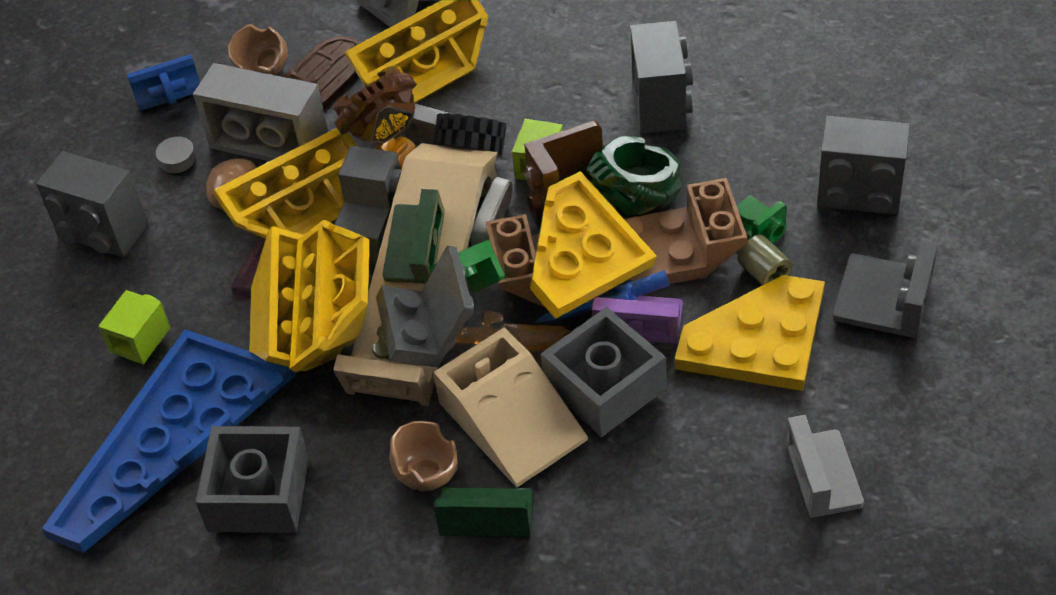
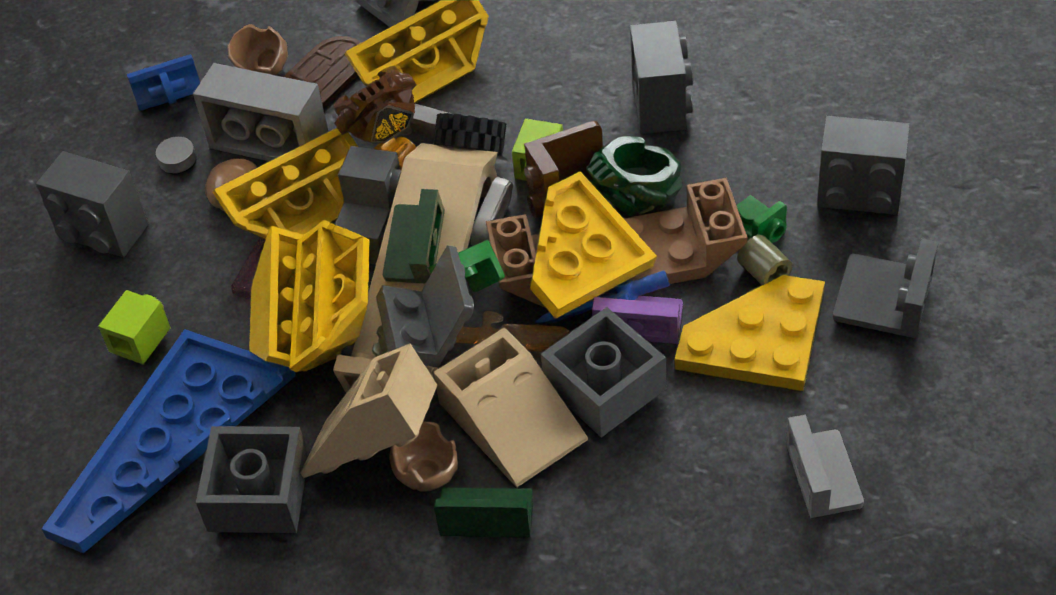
(376, 412): none -> tan slope

